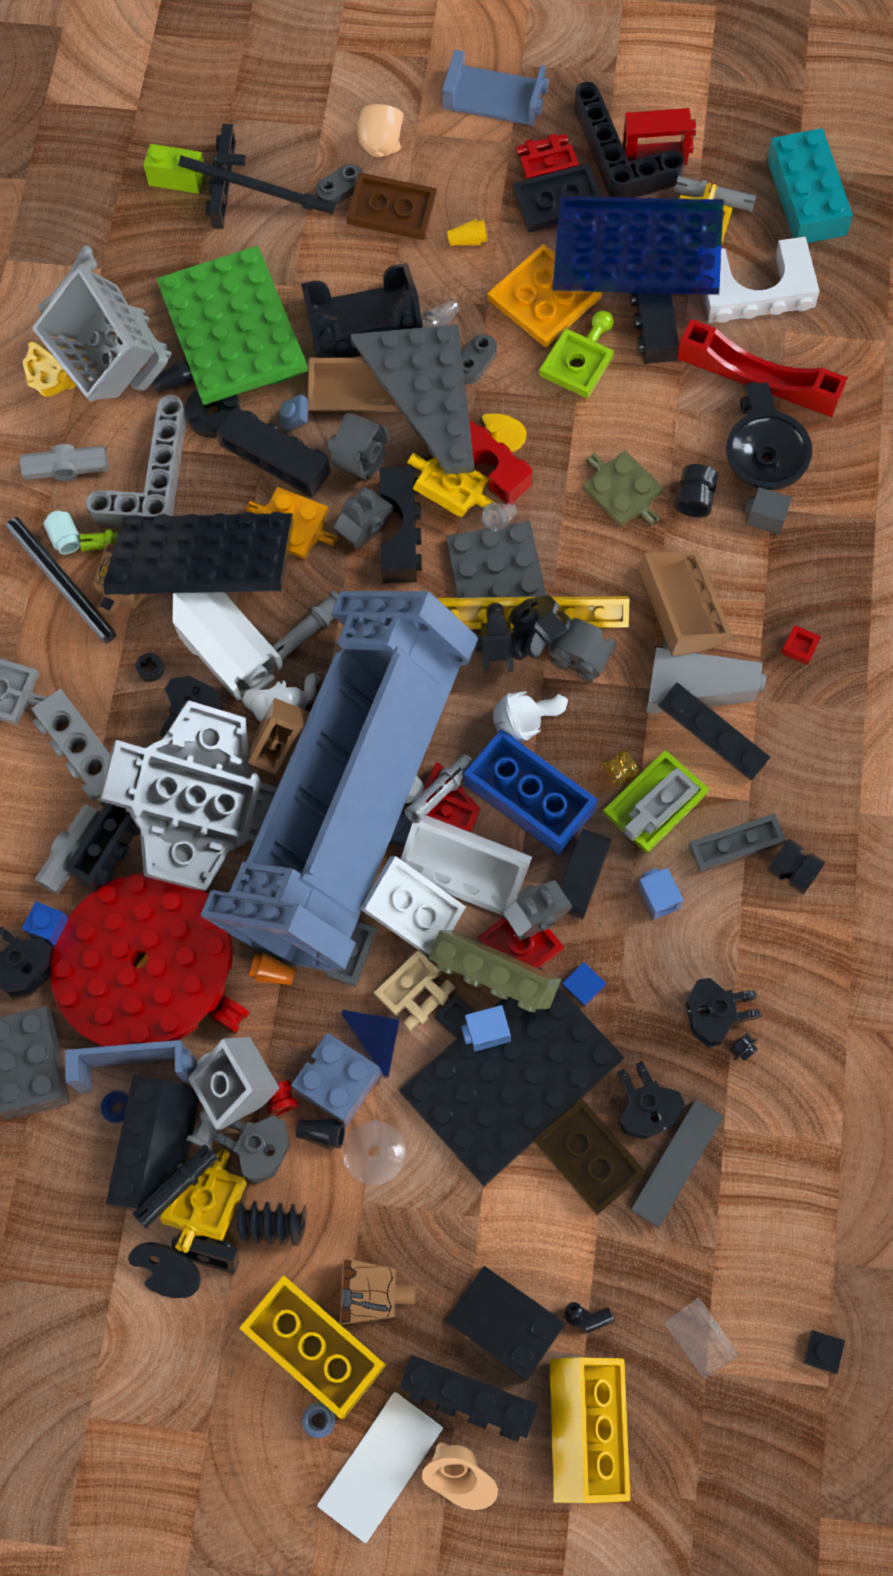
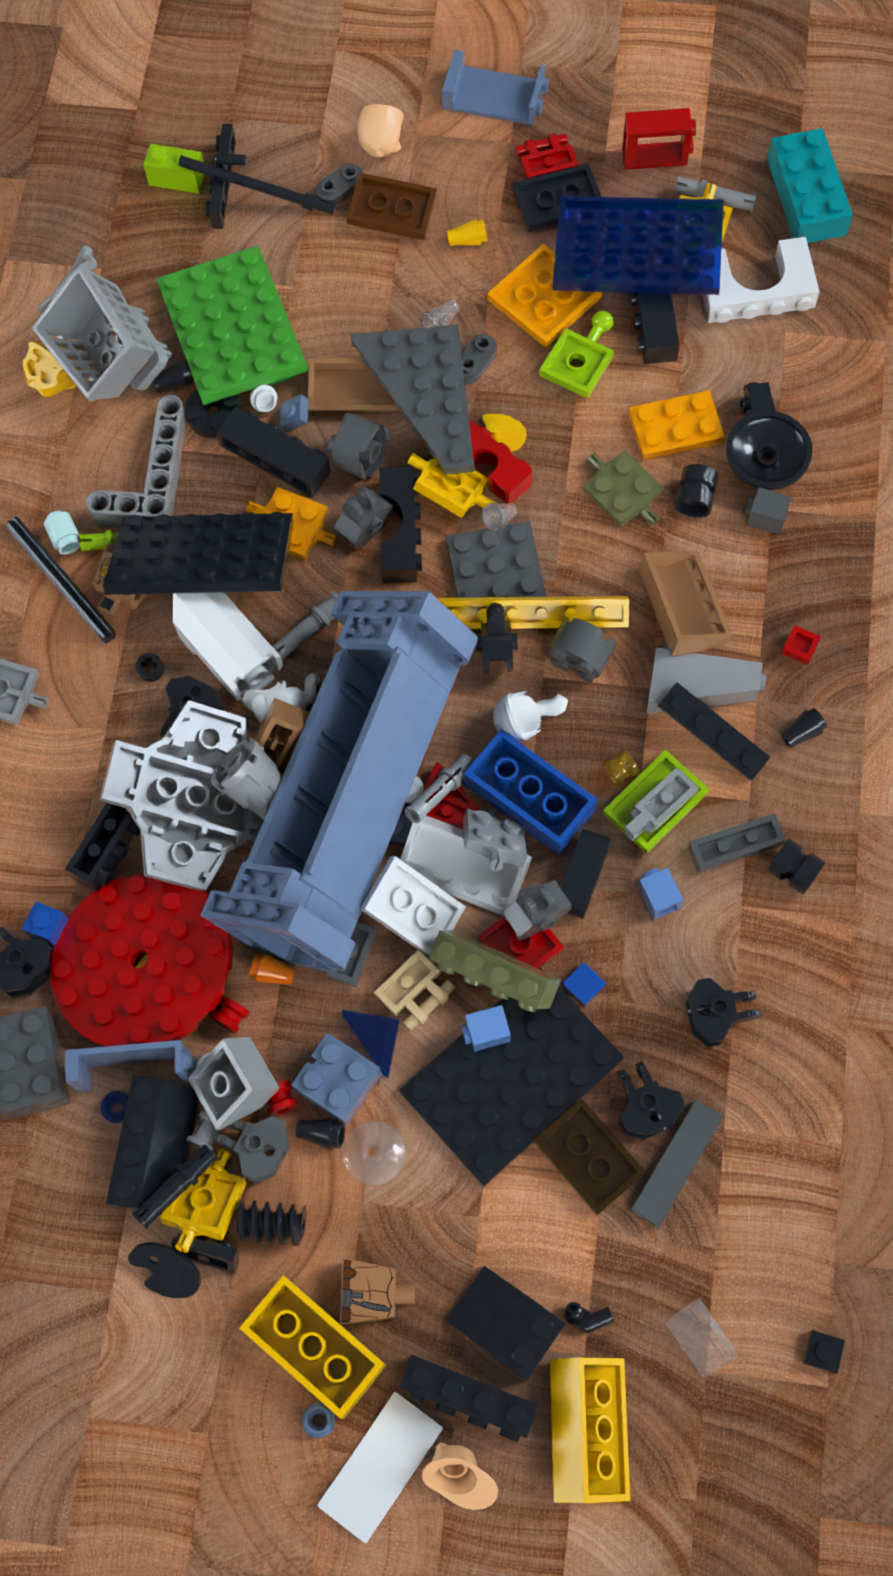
(53, 873): light grey piece -> none
(59, 710): light grey brick -> none
(64, 462): light grey piece -> none
(248, 777): none -> light grey cone
(263, 398): none -> white plate
(367, 311): black windscreen -> none
(453, 1016): black tile -> none
(494, 838): none -> light grey plate
(537, 627): black hinge -> none
(619, 174): black beam -> none
(676, 425): none -> light orange plate
(712, 351): red arch -> none
(744, 1047): black plate -> none
(805, 727): none -> black cone

